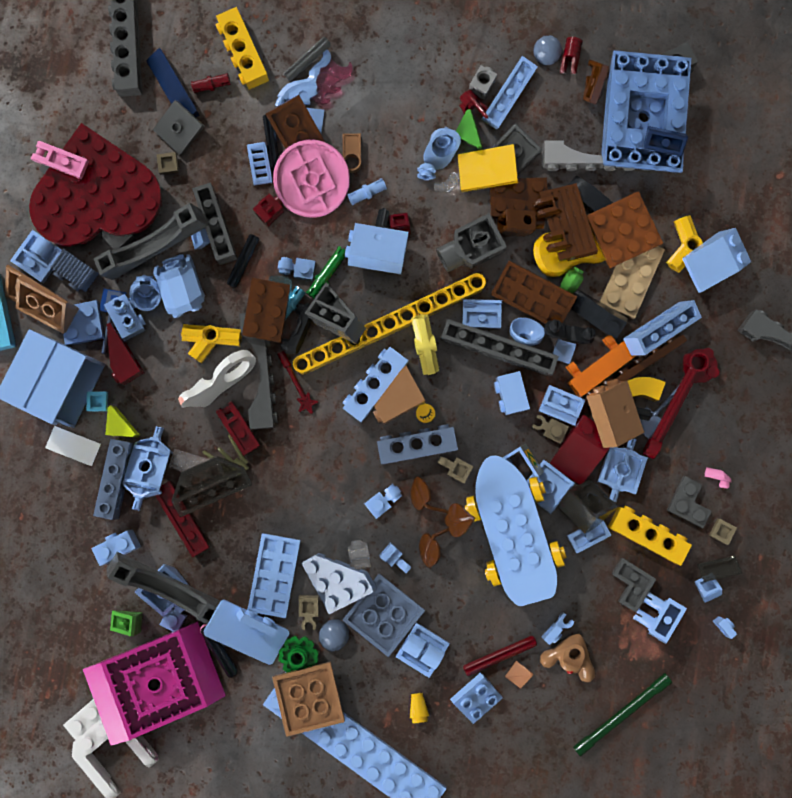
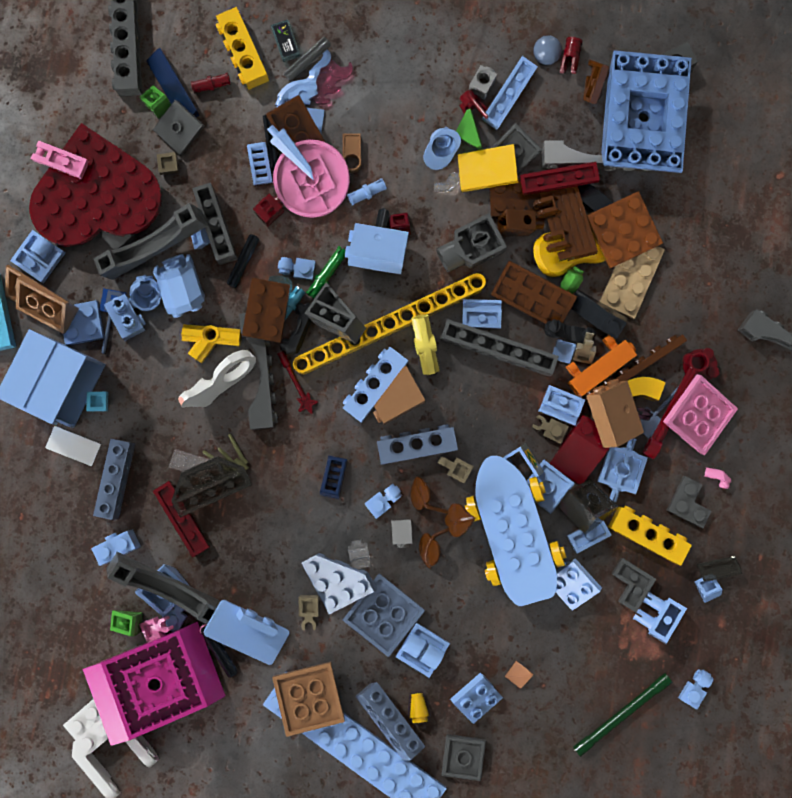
(74, 270): sand blue brick -> none
(118, 424): neon yellow slope -> none
(122, 360): dark red slope -> none
(149, 482): light blue plate -> none
(155, 101): none -> bright green slope
(155, 628): none -> bright pink plate
(238, 428): dark red plate -> none
(274, 575): light blue plate -> none
(285, 40): none -> tile
(287, 147): none -> light blue bar
(295, 645): green plant -> none
(329, 493): none -> dark blue slope
(334, 635): sand blue hair -> none
(390, 721): none -> sand blue brick
(392, 555): light blue piece -> none
(401, 533): none -> light grey brick
(425, 413): yellow tile -> none
(426, 171): light blue plate -> none
(463, 757): none -> dark grey plate
(500, 655): dark red axle -> none
(511, 393): light blue brick -> none
(526, 328): light blue piece -> none
(554, 631): light blue plate -> none
(559, 178): none -> dark red plate
(572, 656): medium nougat head -> none
(575, 584): none -> light blue plate
(586, 351): none -> dark tan plate
(662, 328): light blue brick -> none
(665, 141): dark blue slope -> none
(686, 233): yellow piece -> none
(693, 693): none -> light blue plate
(700, 414): none -> bright pink plate
(716, 259): light blue slope -> none
(722, 531): dark tan plate -> none
(725, 626): light blue plate -> none

